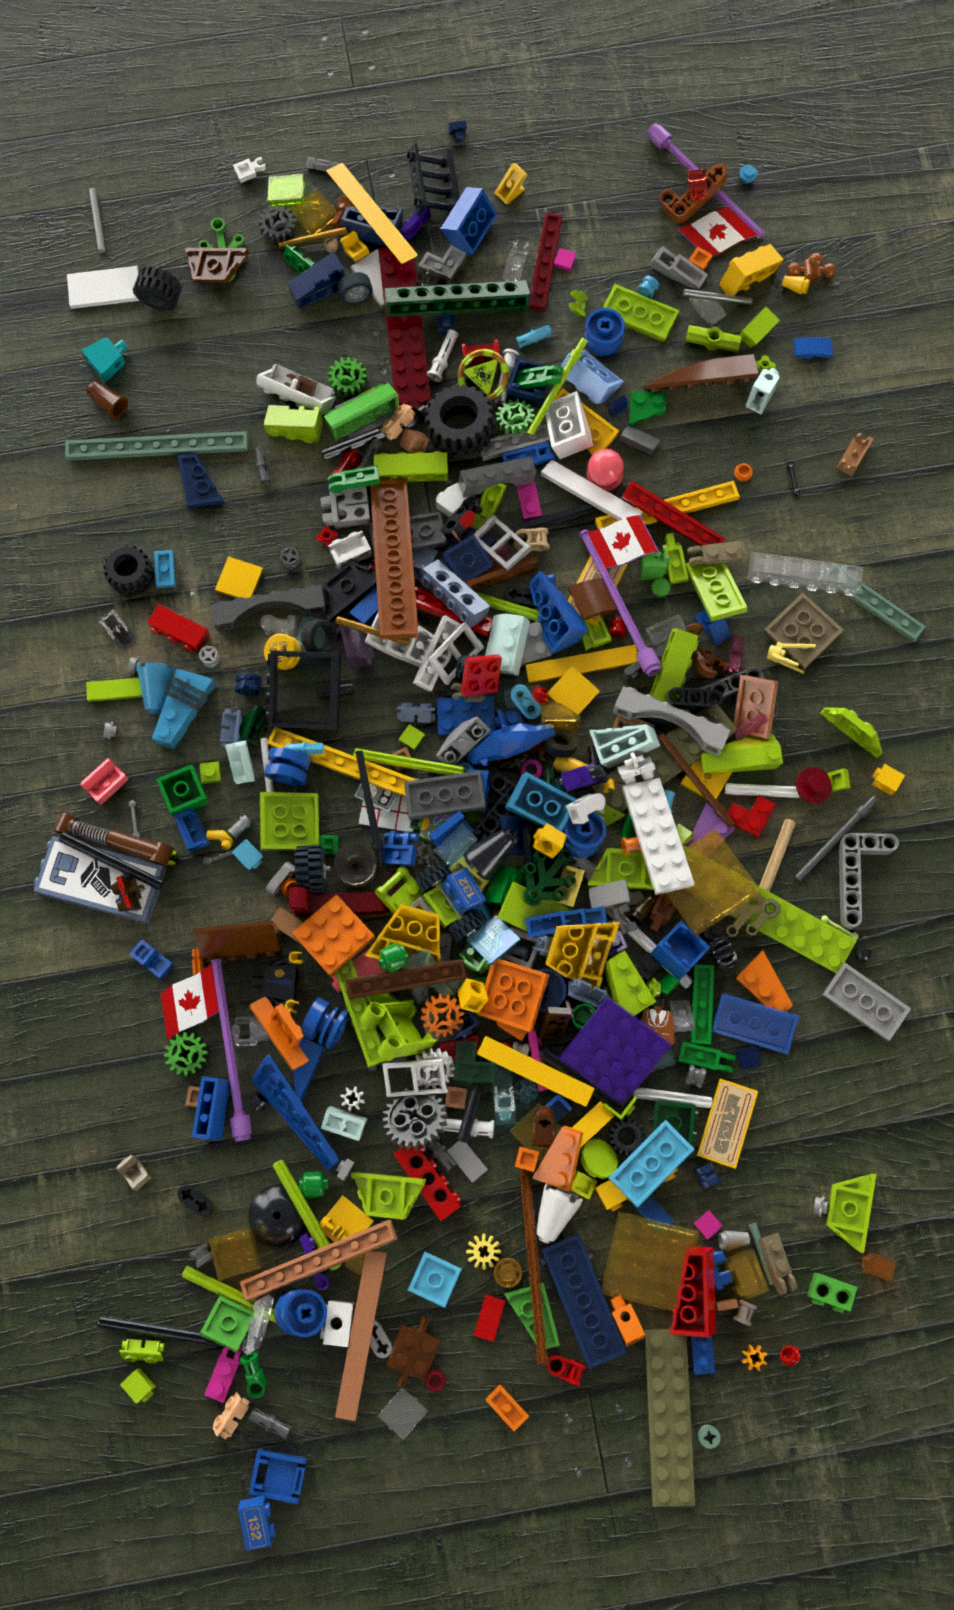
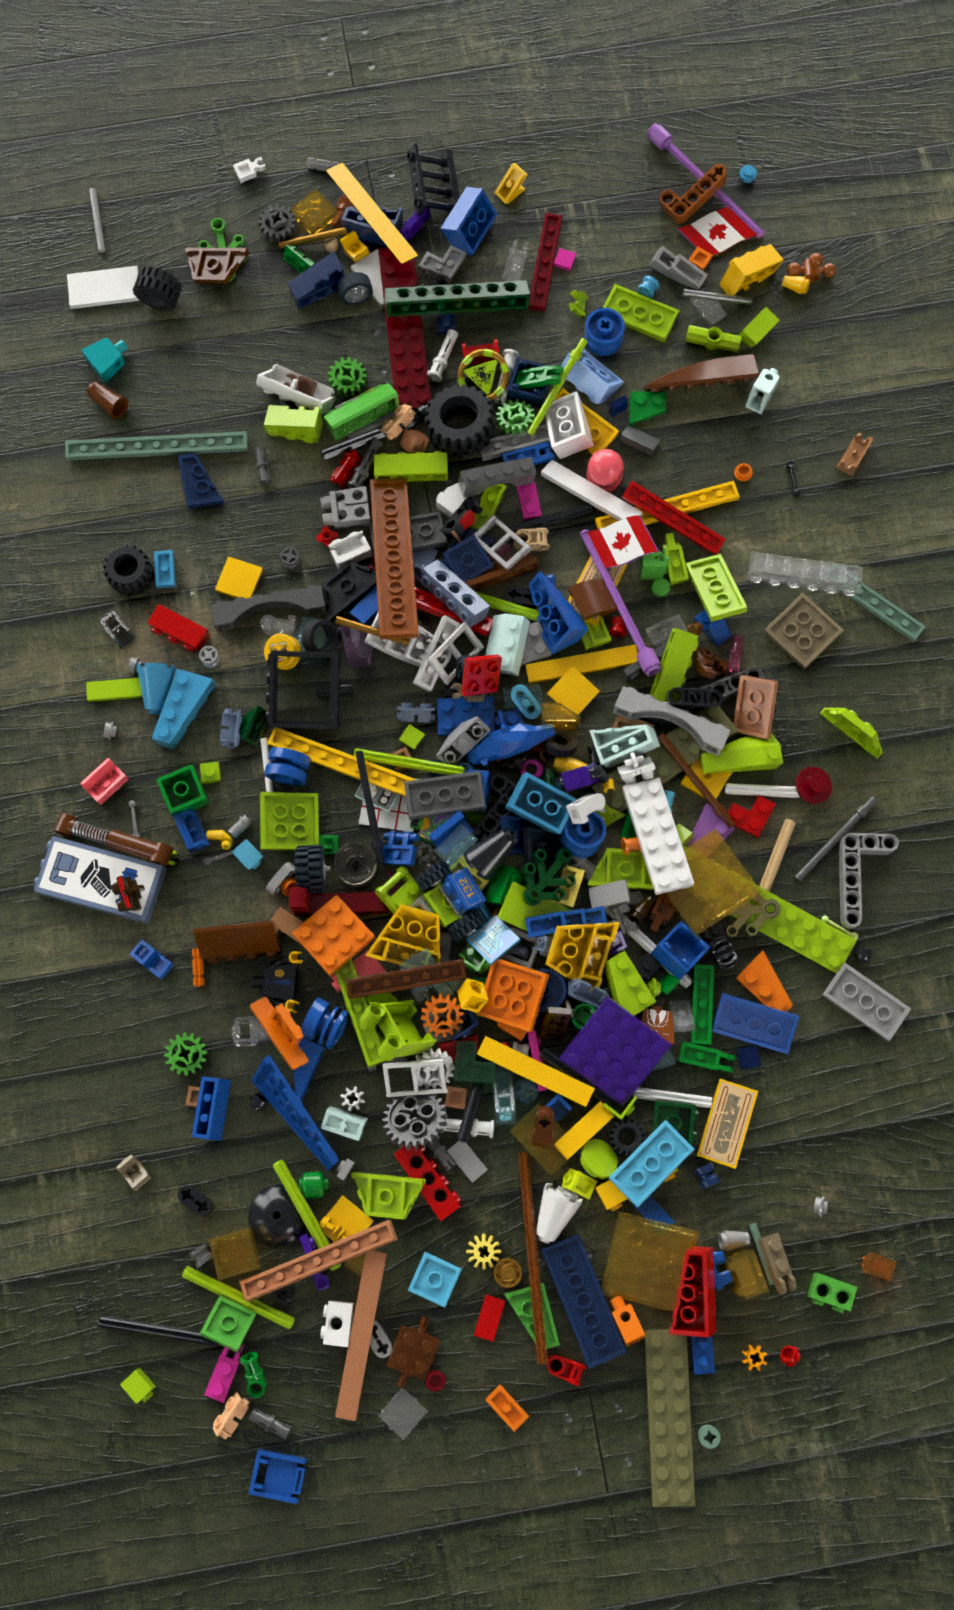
(111, 861): black axle -> none
(134, 1352): lime hinge -> none
(195, 1002): flag -> none
(199, 701): clear smoke tile -> none
(240, 762): light aqua hinge -> none
(248, 684): dark blue wheel -> none
(256, 1523): blue brick -> none
(258, 1324): clear hinge -> none
(286, 189): clear neon green tile -> none
(300, 1312): blue wheel -> none
(307, 748): medium azure axle -> none
(354, 479): green hinge -> none
(393, 958): green head -> none
(457, 128): dark blue tile -> none
(526, 1159): orange plate -> none
(534, 336): medium azure axle -> none
(540, 694): red plate -> none
(549, 840): yellow brick -> none
(561, 1159): orange wing -> none
(695, 1076): dark grey wheel -> none
(697, 184): clear red brick -> none
(707, 1224): dark pink tile -> none
(715, 553): dark tan hinge -> none
(726, 1304): medium nougat tile -> none
(745, 1312): light grey bush -> none
(750, 726): clear pink axle -> none
(765, 360): lime plate -> none
(777, 654): light yellow plant -> none
(812, 346): blue slope -> none
(839, 780): lime plate -> none
(851, 1209): lime wing -> none
(887, 779): yellow brick -> none

